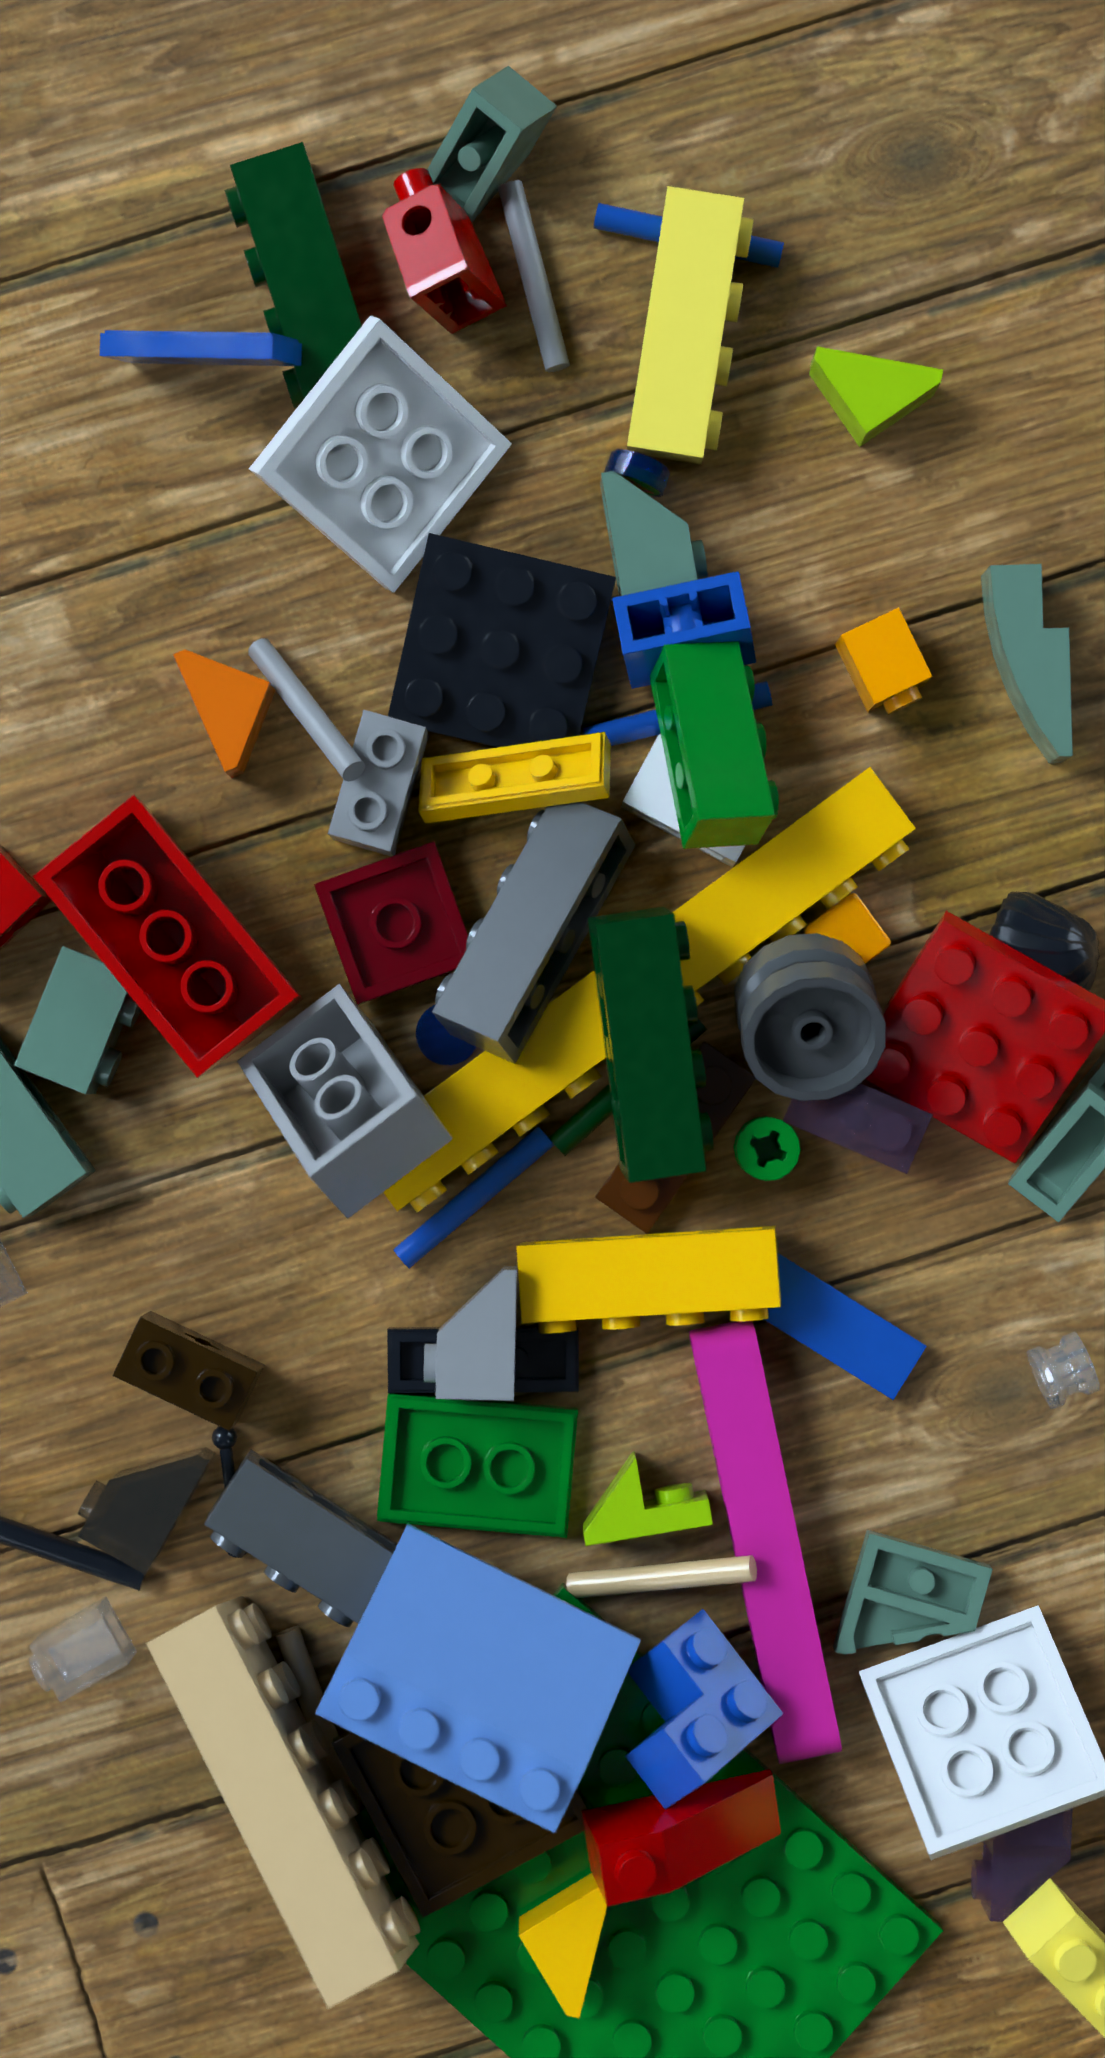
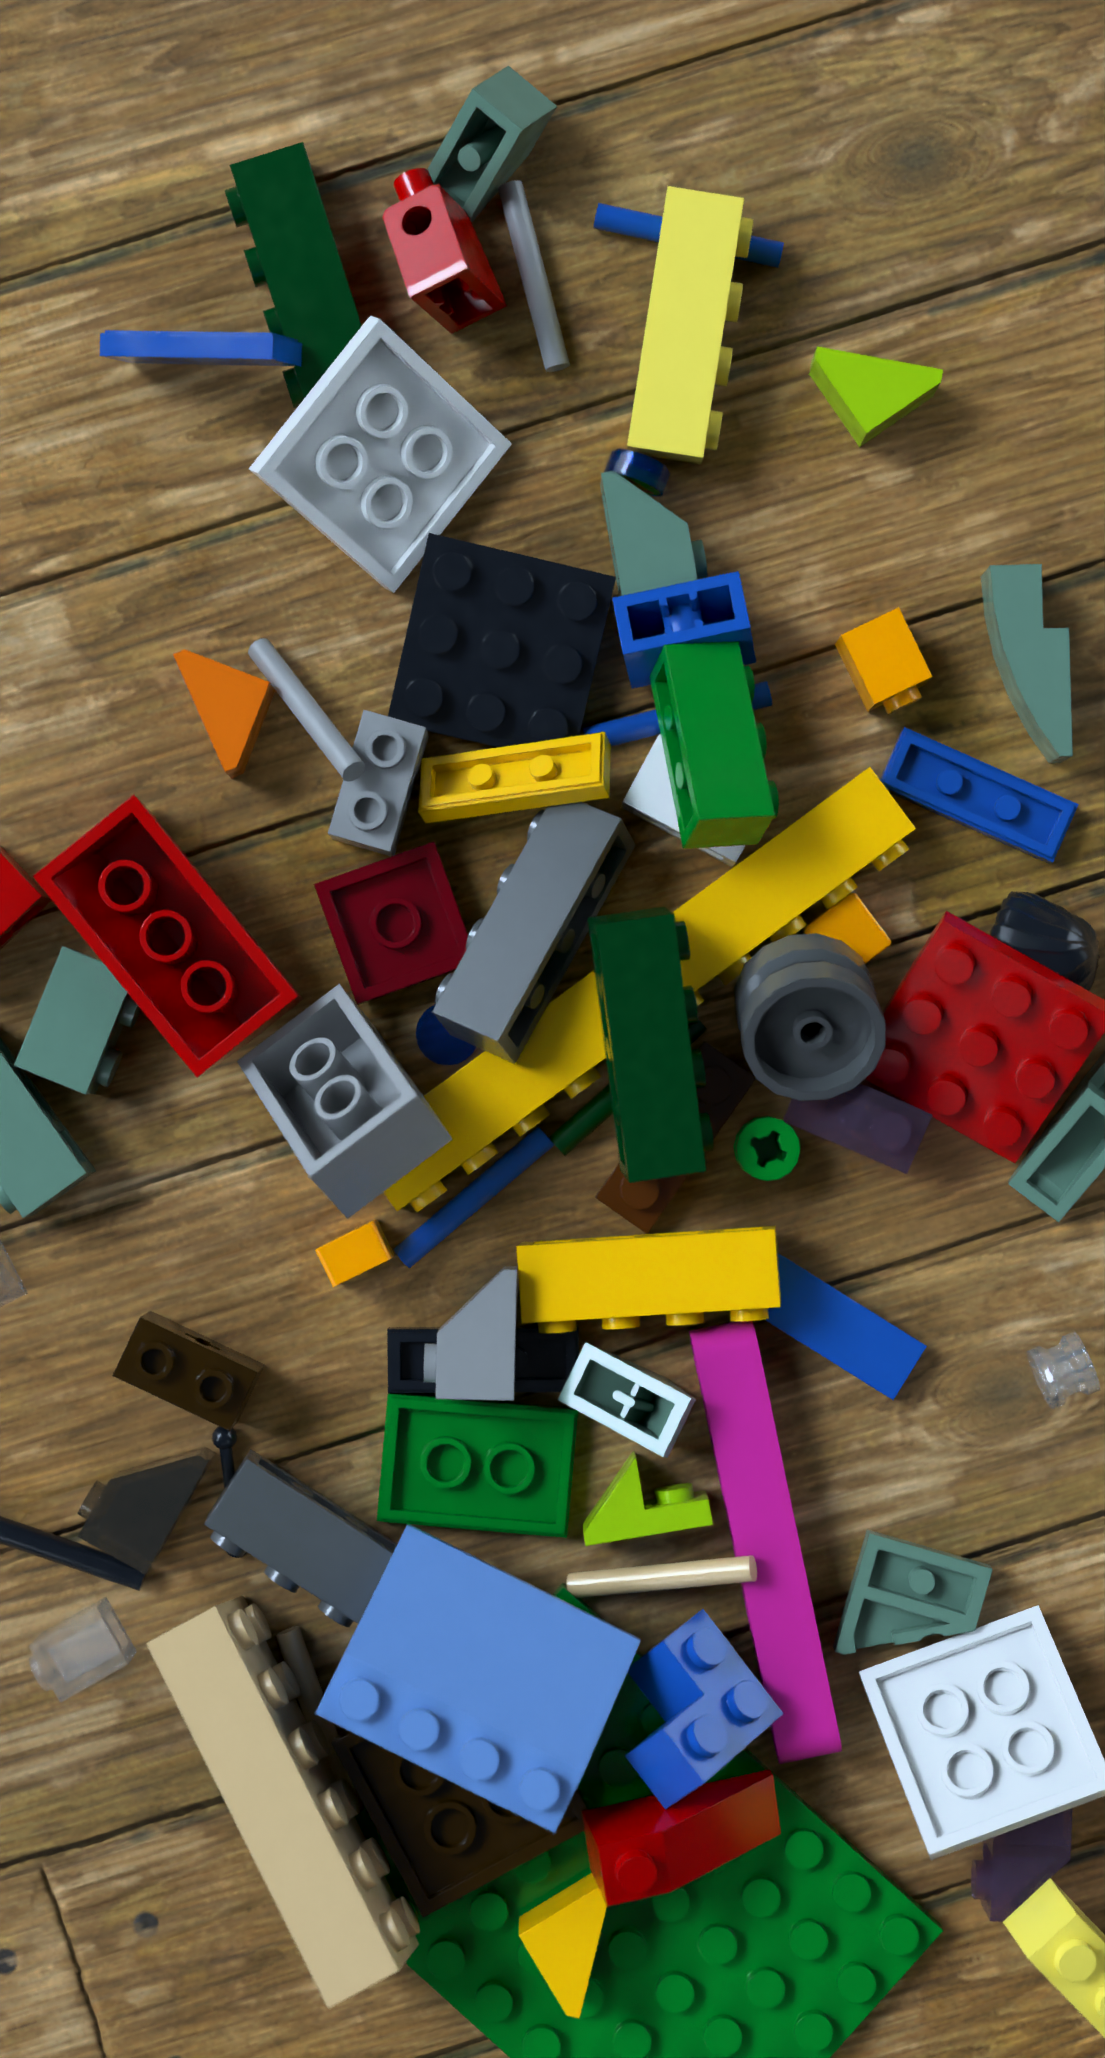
(354, 1252): none -> light orange piece
(627, 1399): none -> sand green slope
(977, 795): none -> blue tile

